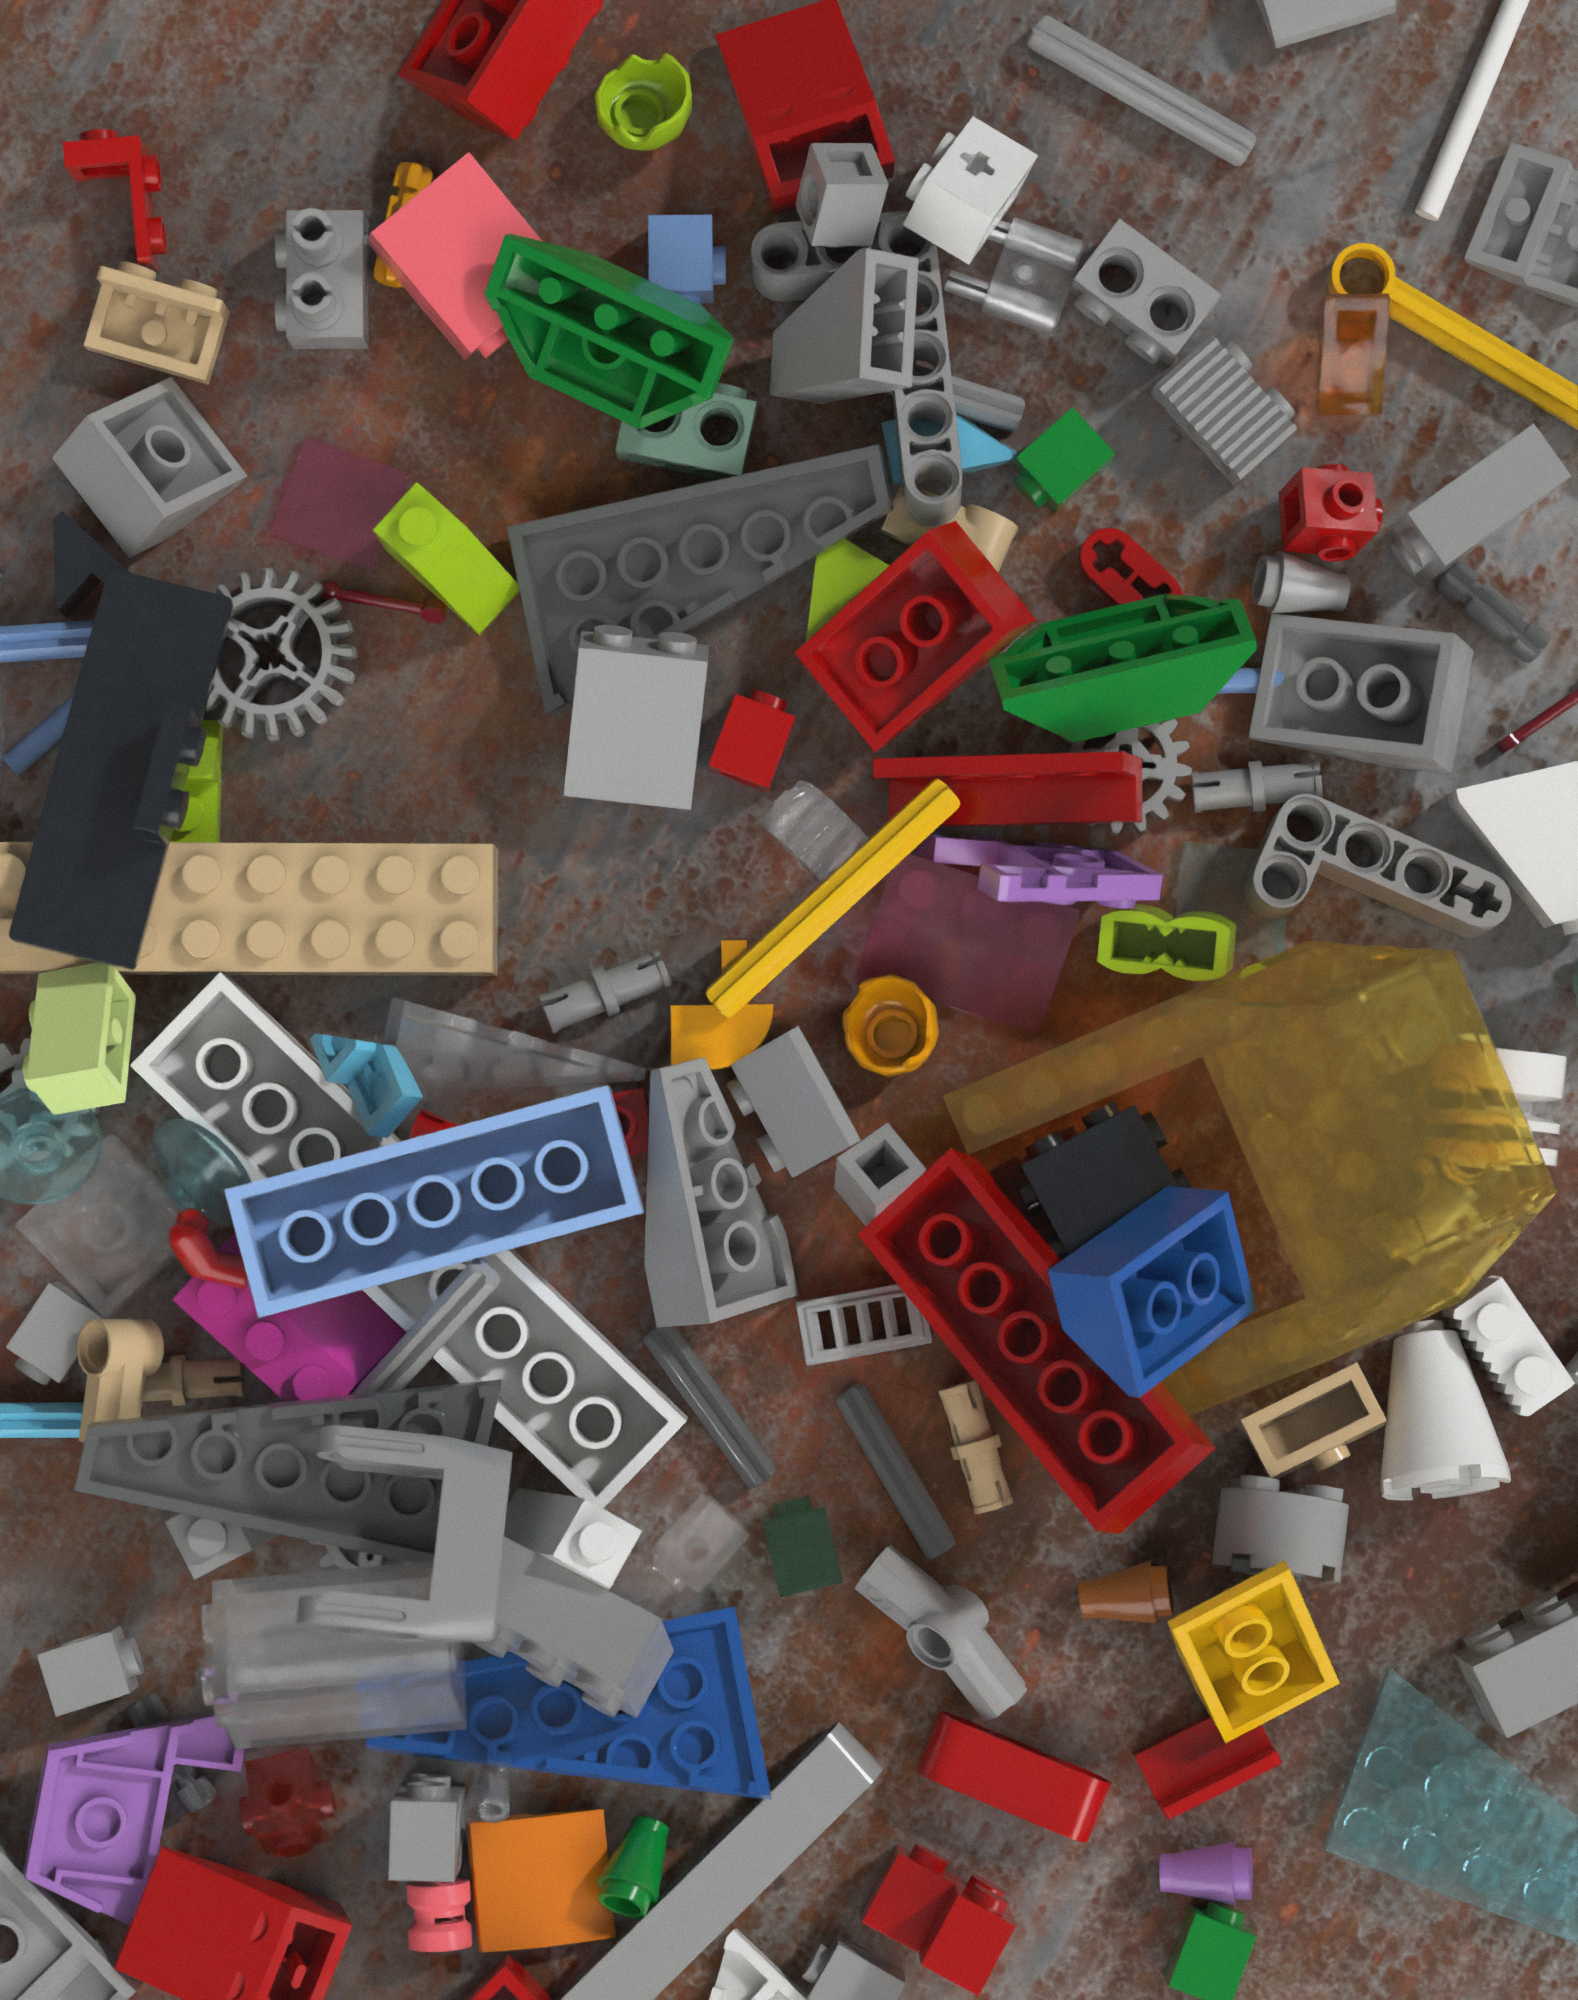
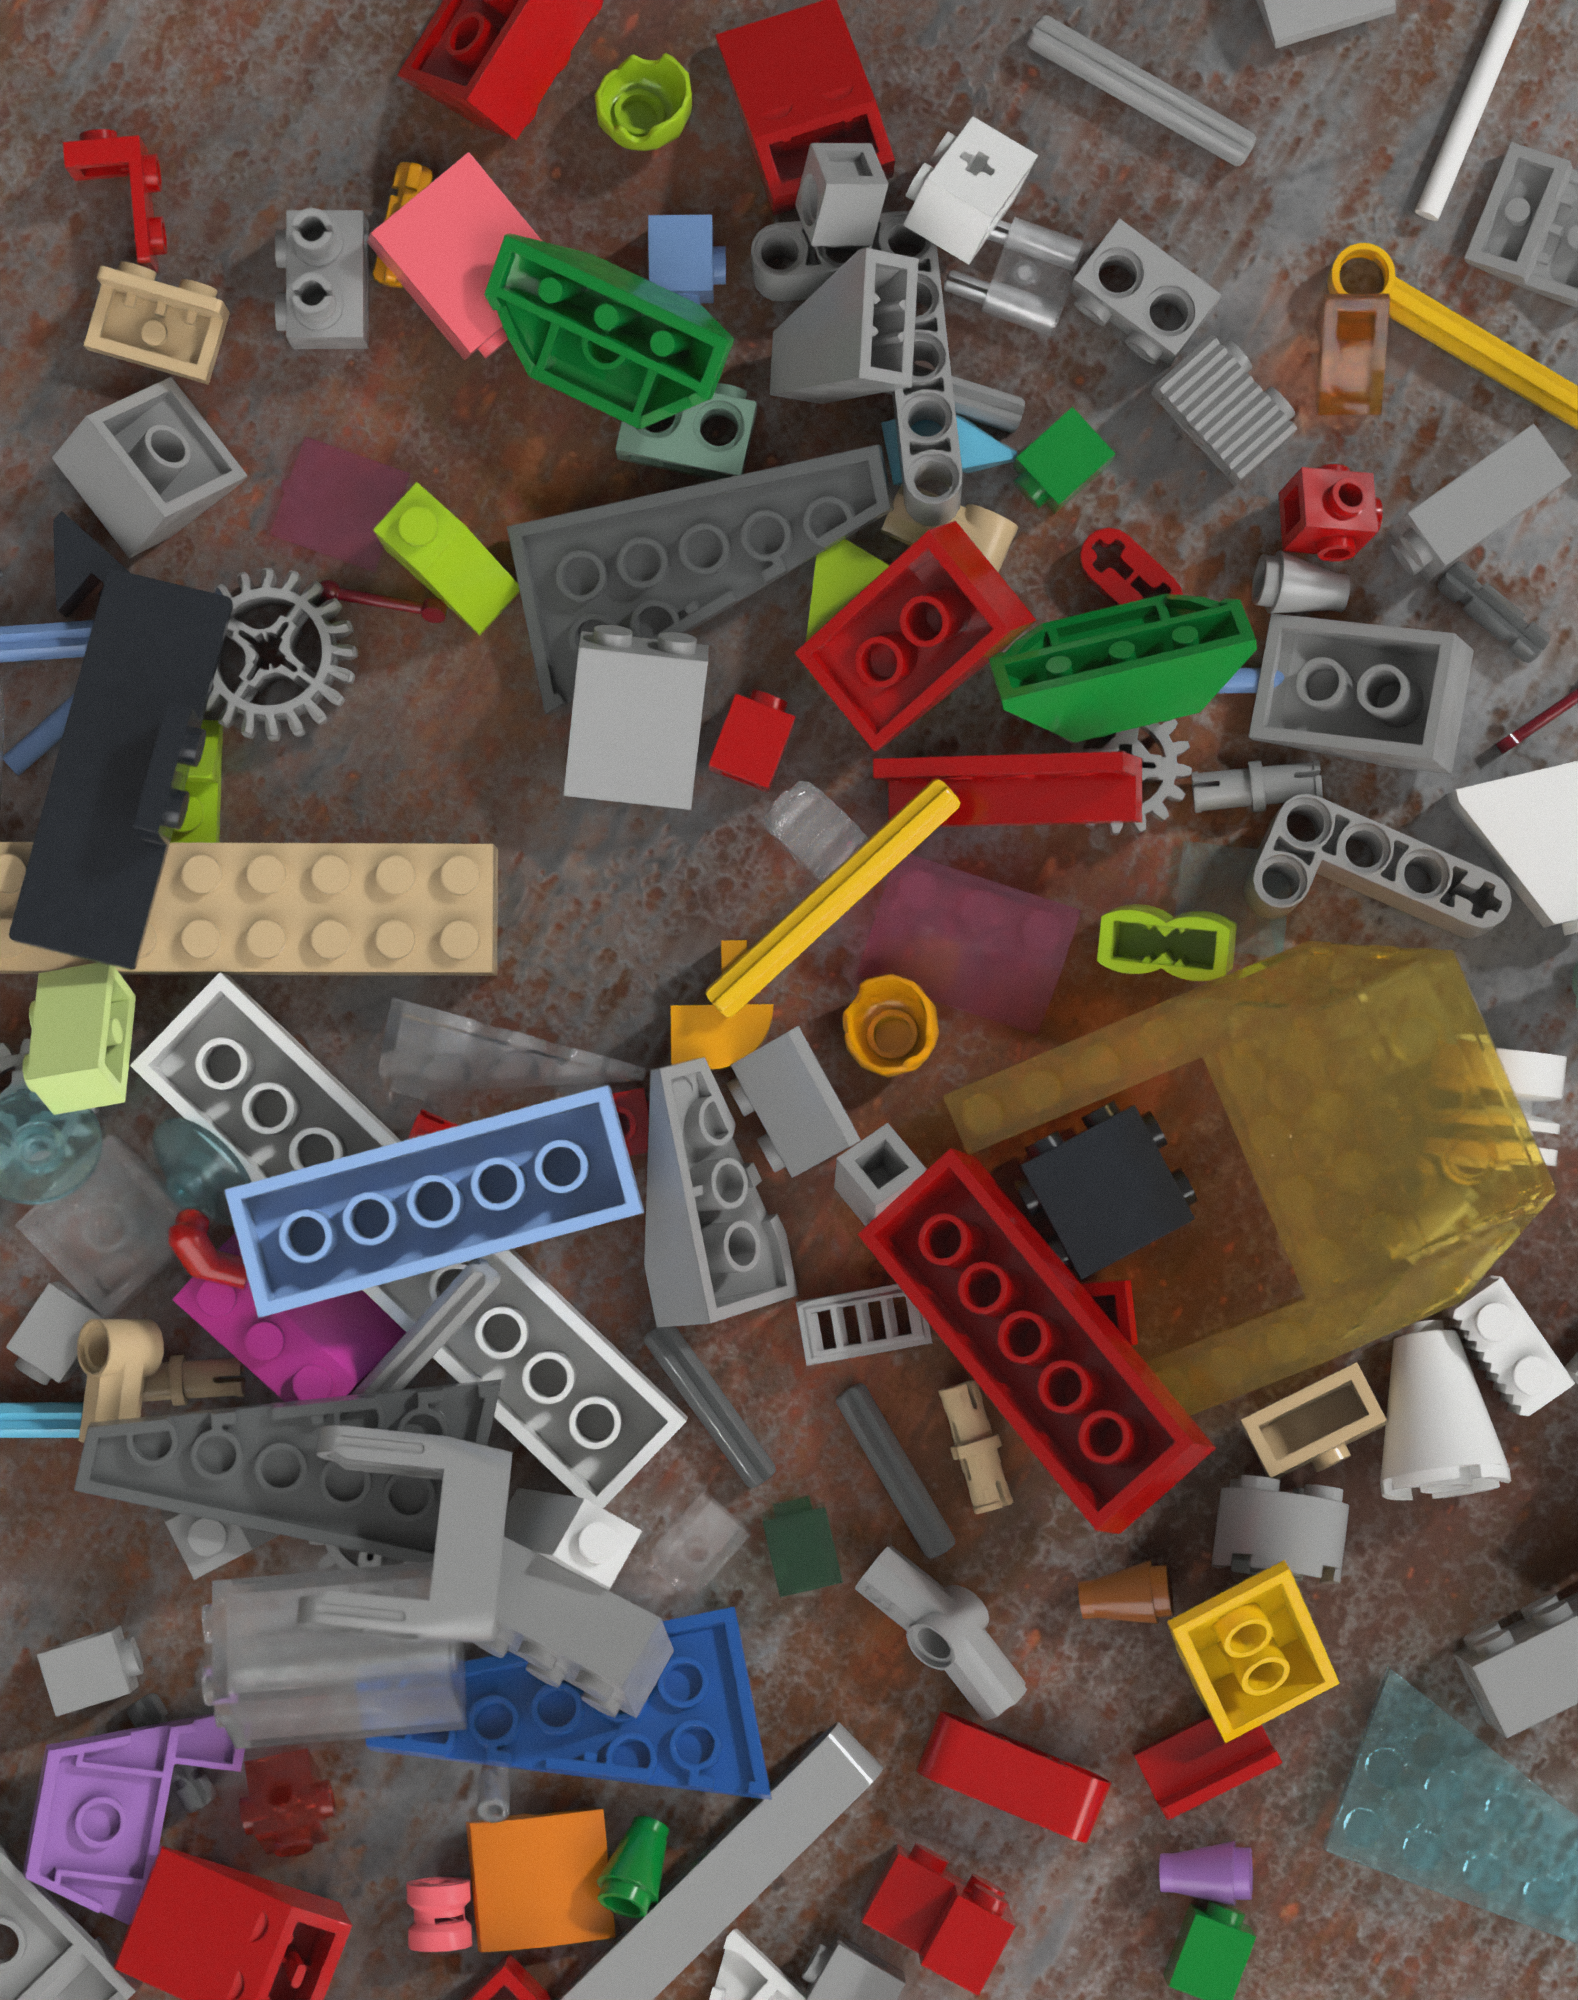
(375, 1077): medium azure slope -> none
(427, 1829): light grey brick -> none
(605, 991): light grey pin -> none
(1047, 870): medium lavender wing -> none
(1155, 1286): blue slope -> none

